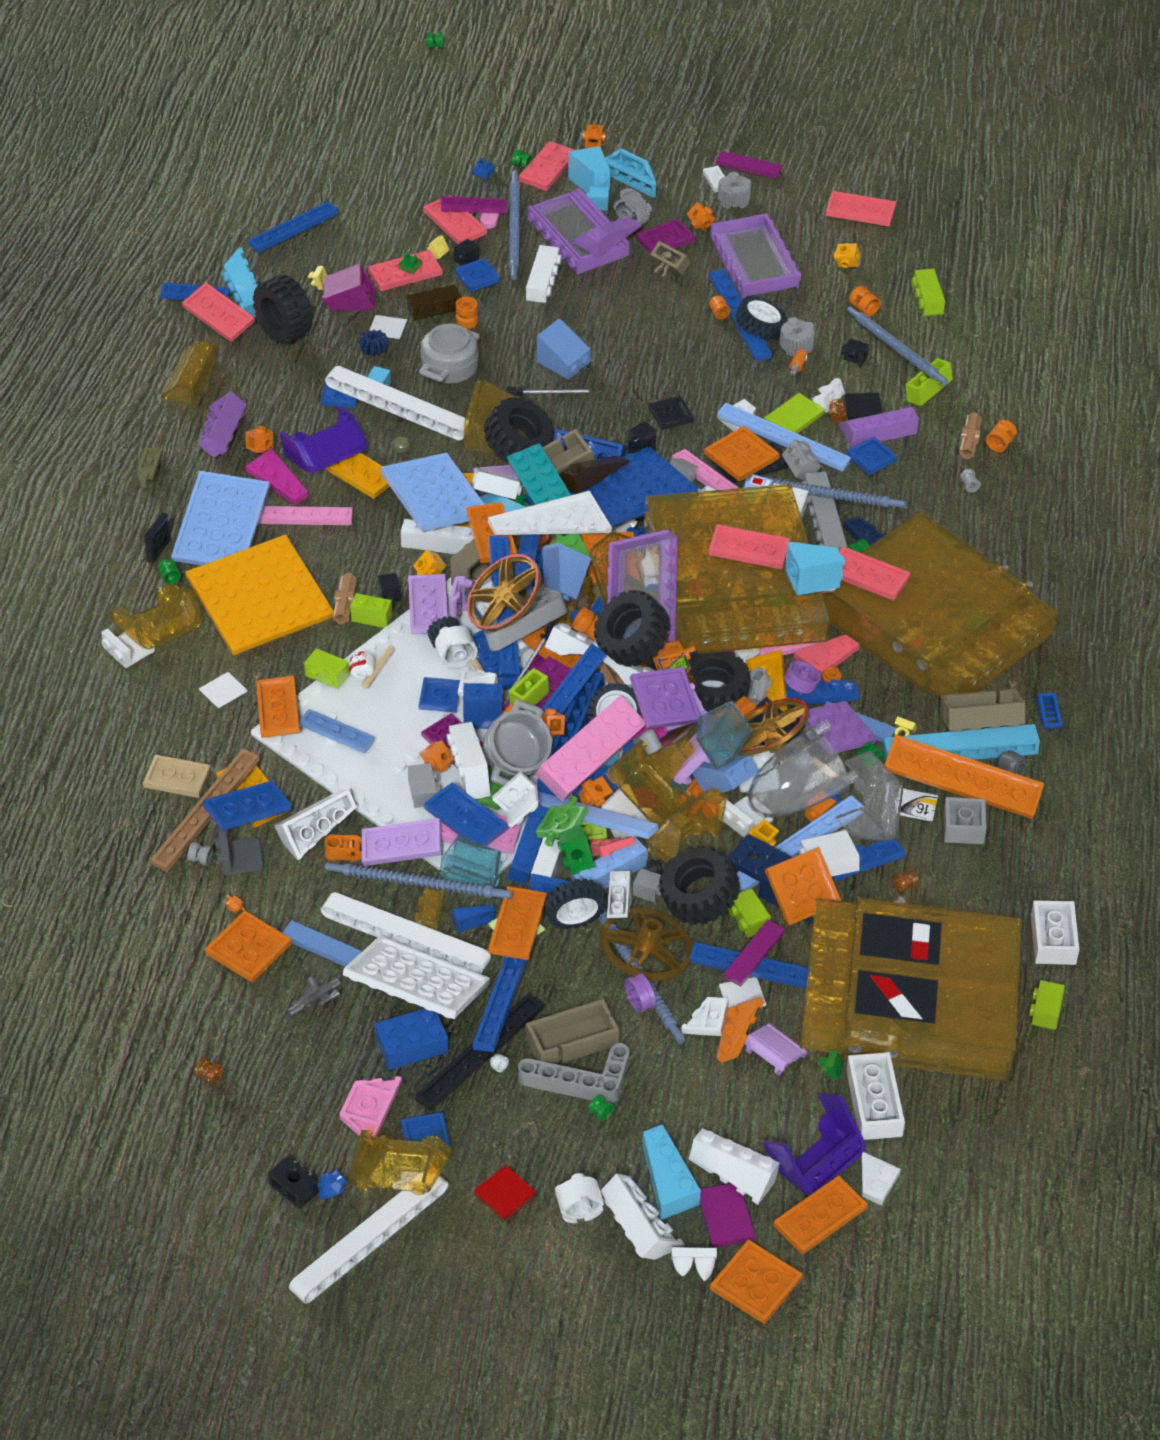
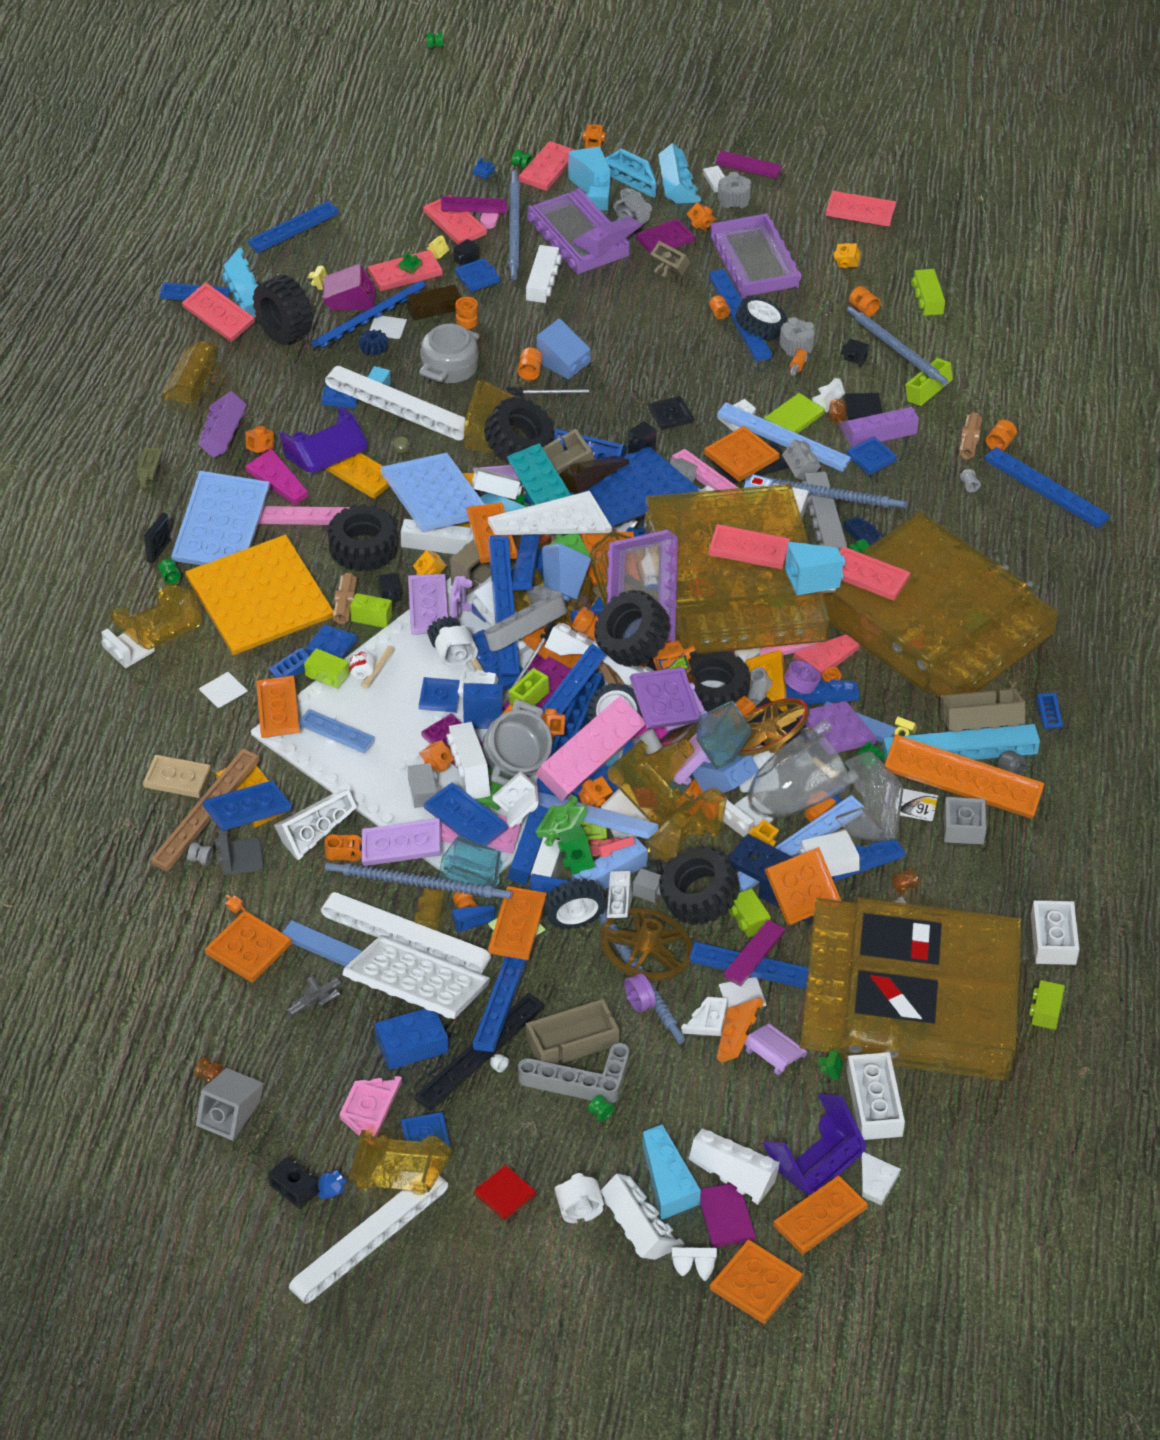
(228, 1103): none -> light grey slope
(297, 657): none -> blue slope
(332, 641): none -> blue plate
(362, 318): none -> blue plate
(363, 553): none -> black tyre
(464, 900): none -> orange wheel
(505, 594): pearl gold wheel -> none
(530, 363): none -> orange wheel
(676, 176): none -> medium azure wedge
(1047, 488): none -> blue plate

